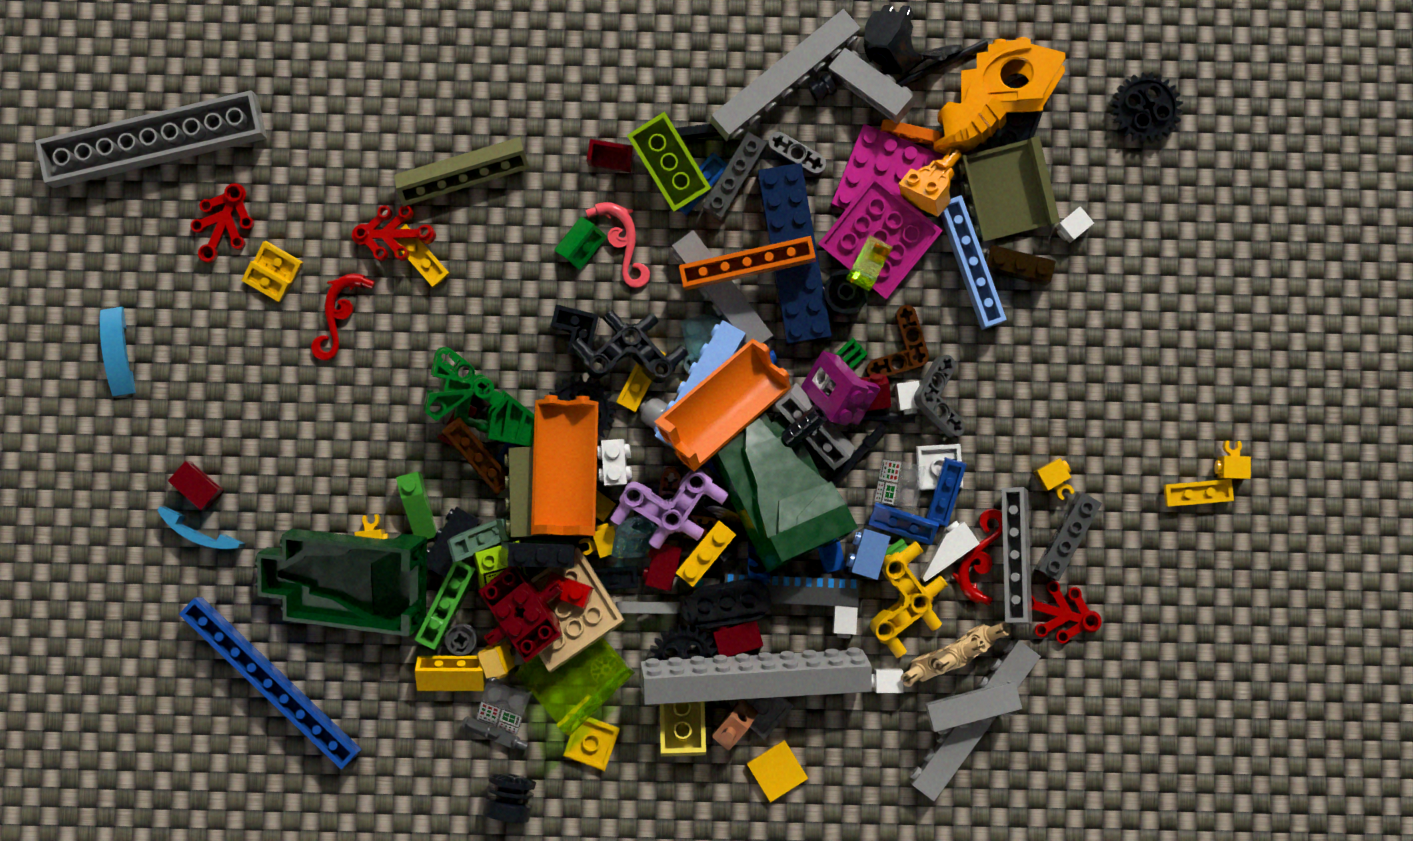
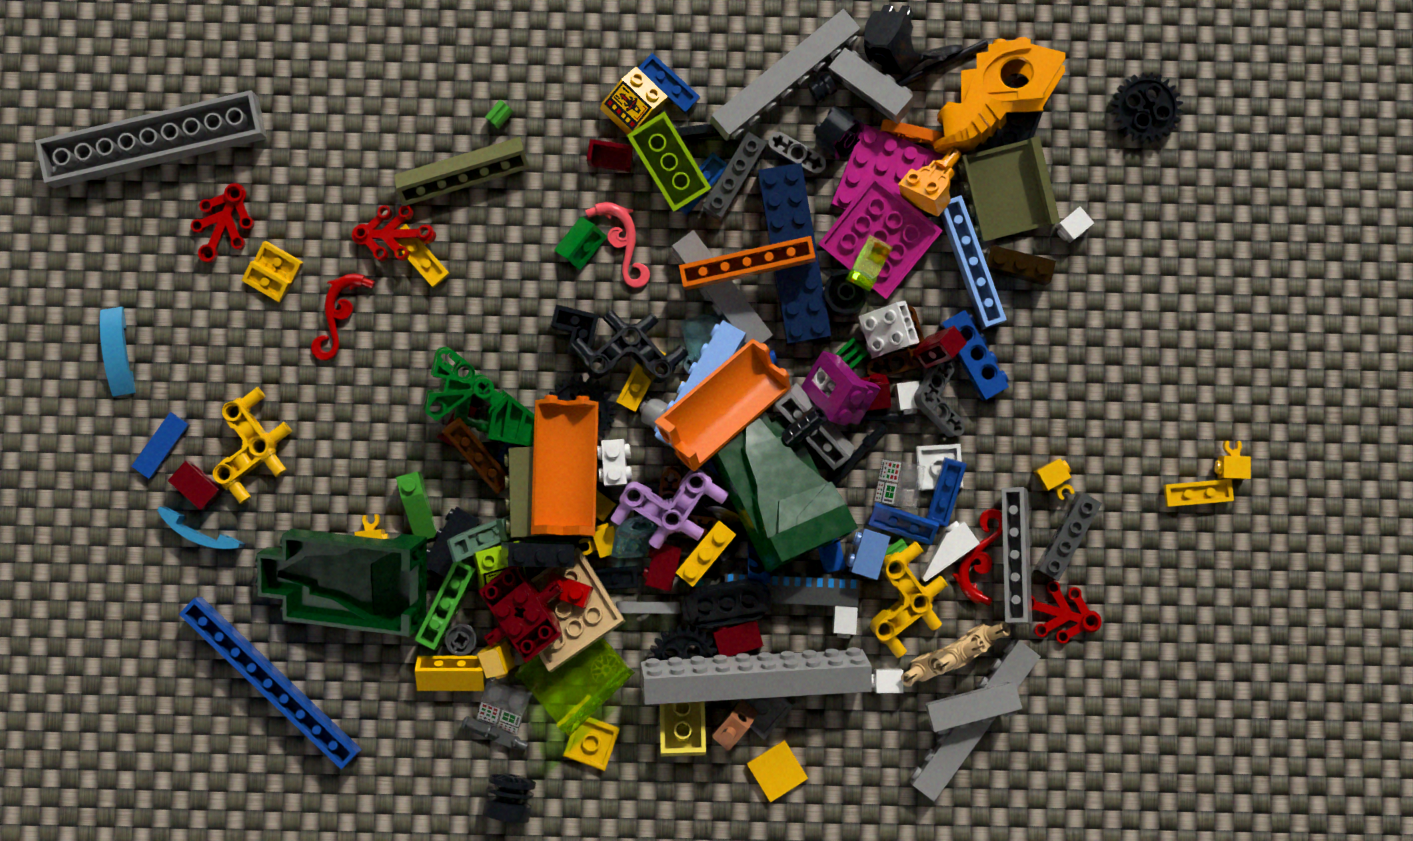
(160, 445): none -> blue tile
(248, 456): none -> yellow pin
(499, 114): none -> bright green piece
(633, 101): none -> yellow piece
(667, 81): none -> blue plate
(838, 133): none -> black brick
(888, 329): none -> white brick
(940, 347): none -> dark red brick
(973, 368): none -> blue brick

